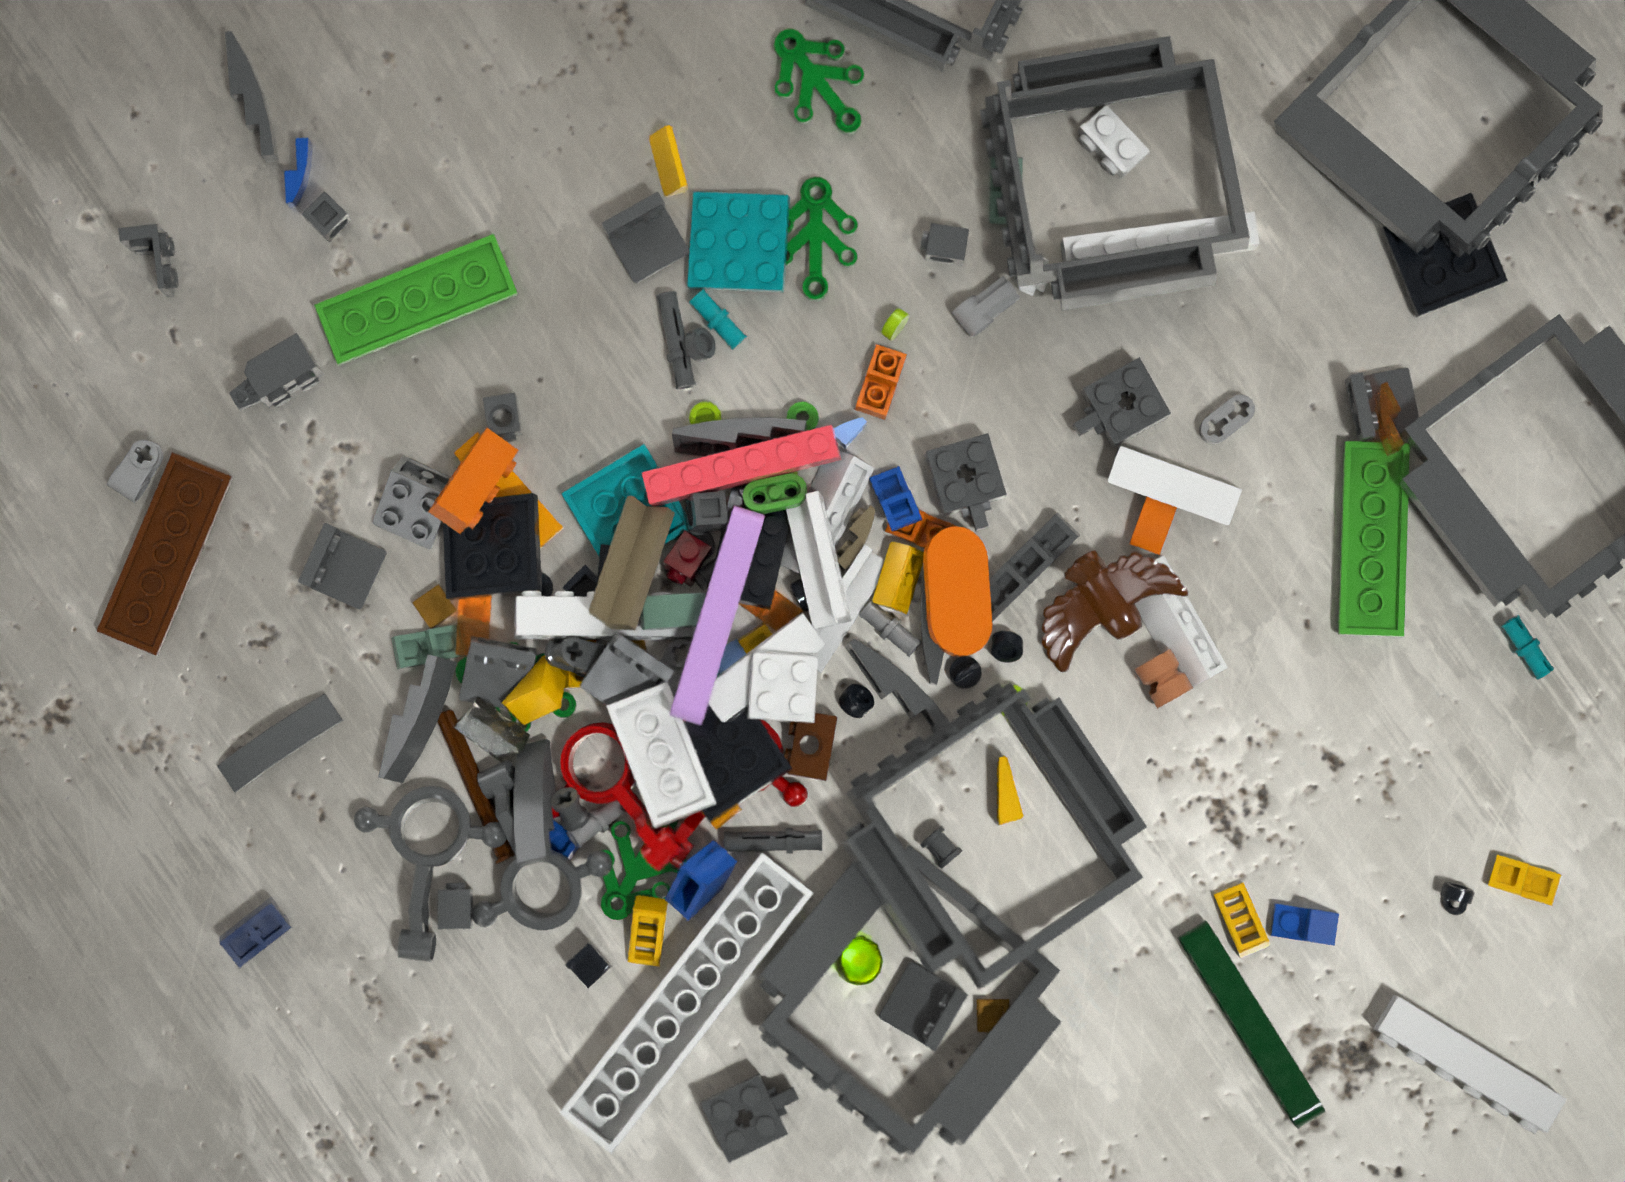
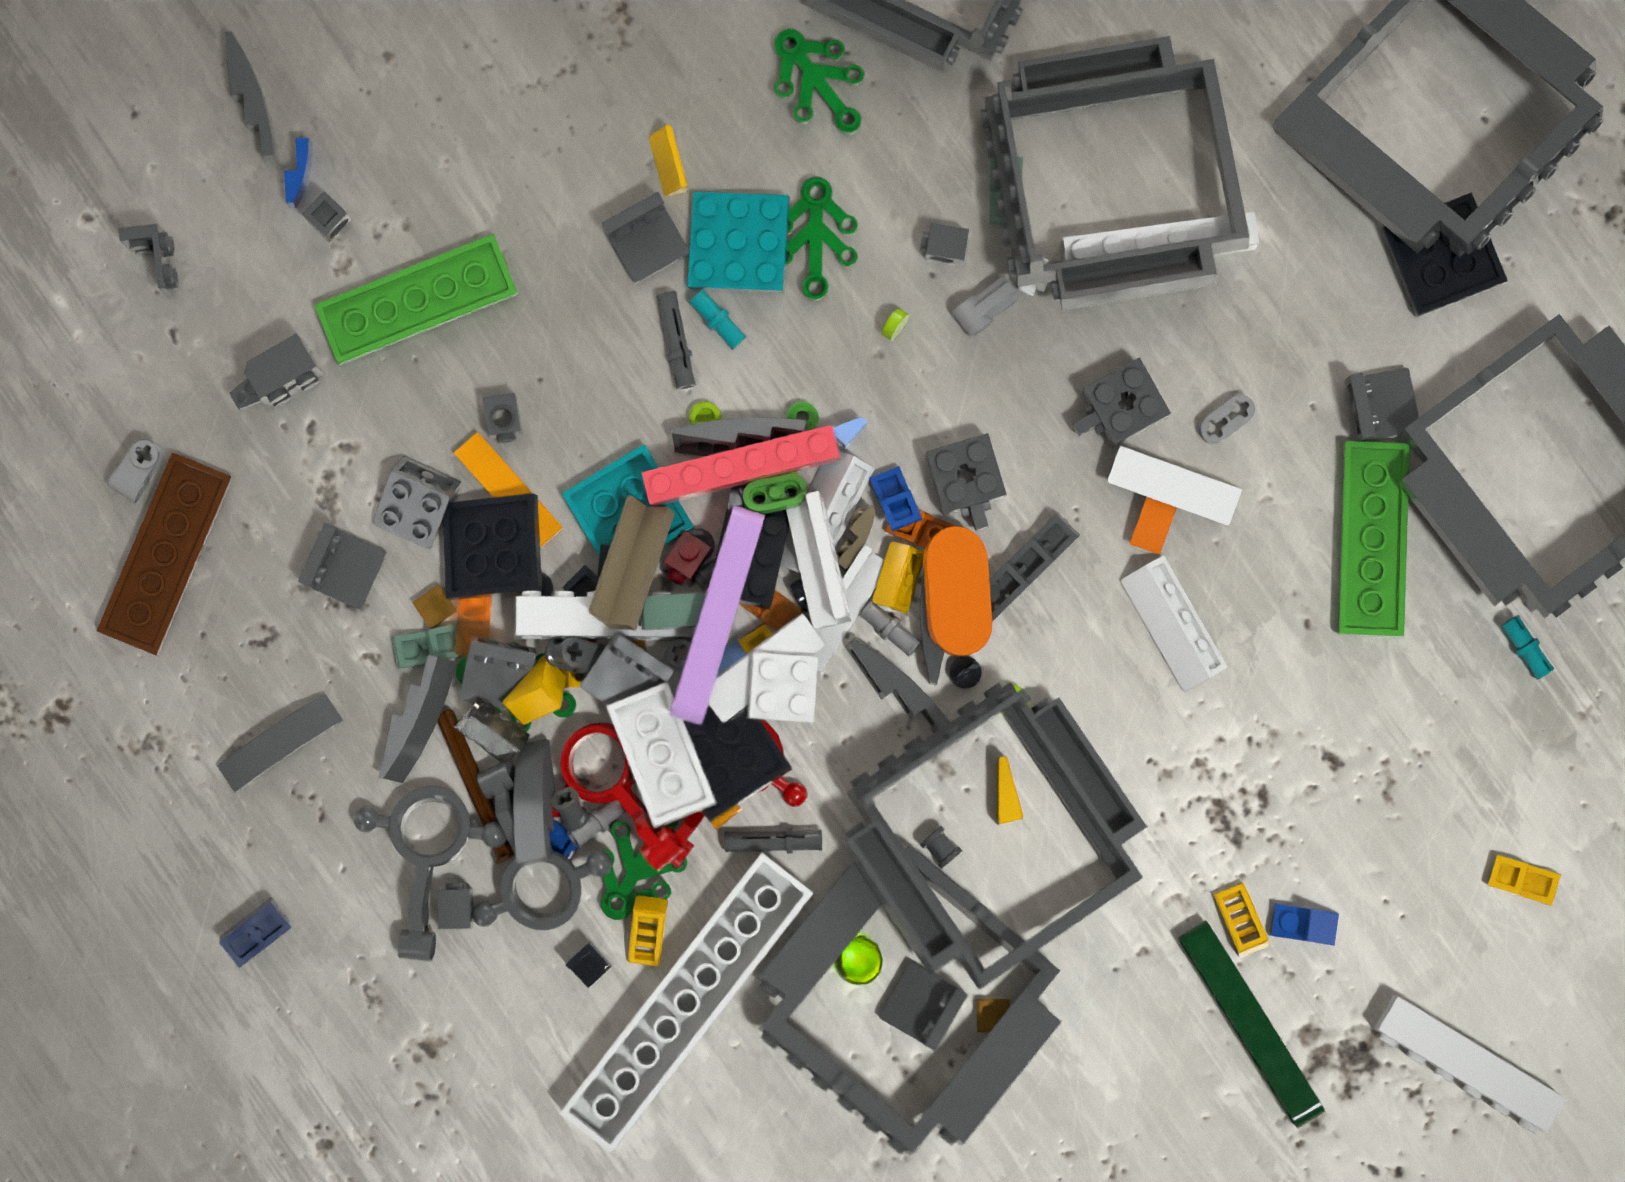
(474, 481): orange brick -> none
(700, 344): dark grey tile -> none
(700, 879): blue torso -> none
(706, 511): dark grey brick -> none
(765, 1124): dark grey hinge -> none
(814, 765): reddish brown brick -> none
(856, 701): black tile -> none
(880, 382): orange slope -> none
(1007, 646): black tile -> none
(1103, 598): reddish brown animal -> none
(1112, 142): white bracket -> none
(1163, 678): nougat wheel -> none
(1387, 410): clear orange slope -> none
(1458, 893): black tile -> none

